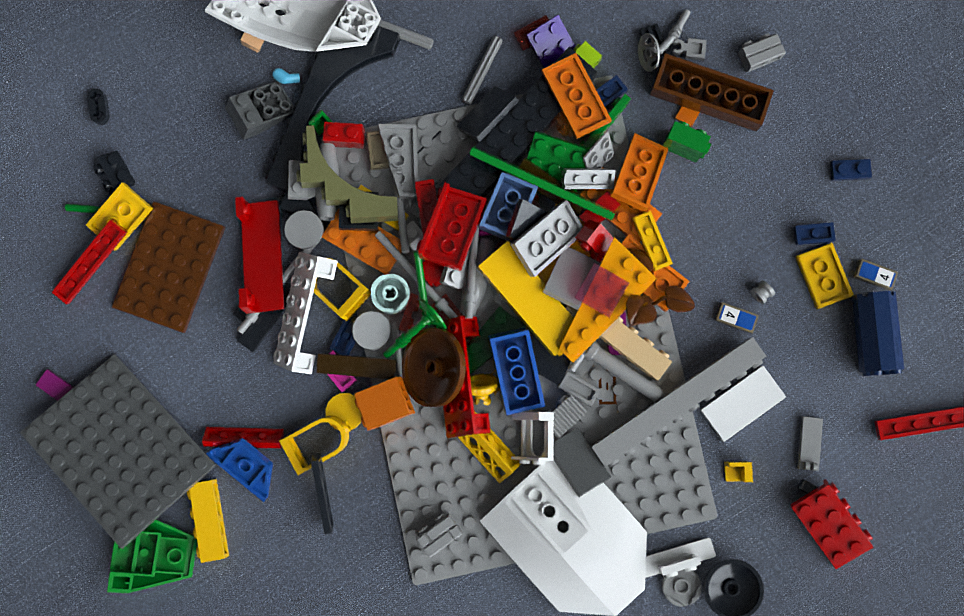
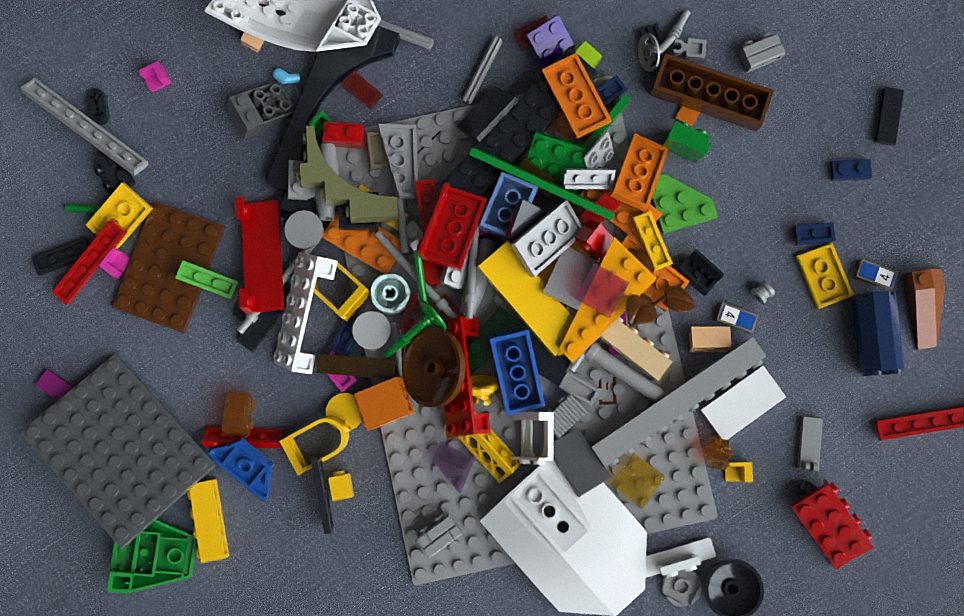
(60, 256): none -> black tile
(84, 126): none -> light grey tile
(115, 263): none -> dark pink panel
(155, 76): none -> dark pink panel
(206, 279): none -> bright green plate
(238, 414): none -> clear orange brick
(341, 485): none -> yellow brick
(362, 90): none -> clear red plate
(453, 464): none -> clear purple wing
(638, 480): none -> clear yellow tile
(680, 205): none -> bright green plate
(700, 272): none -> black bracket
(710, 339): none -> light nougat hinge
(717, 453): none -> clear orange brick
(889, 116): none -> black tile
(925, 301): none -> dark orange wedge

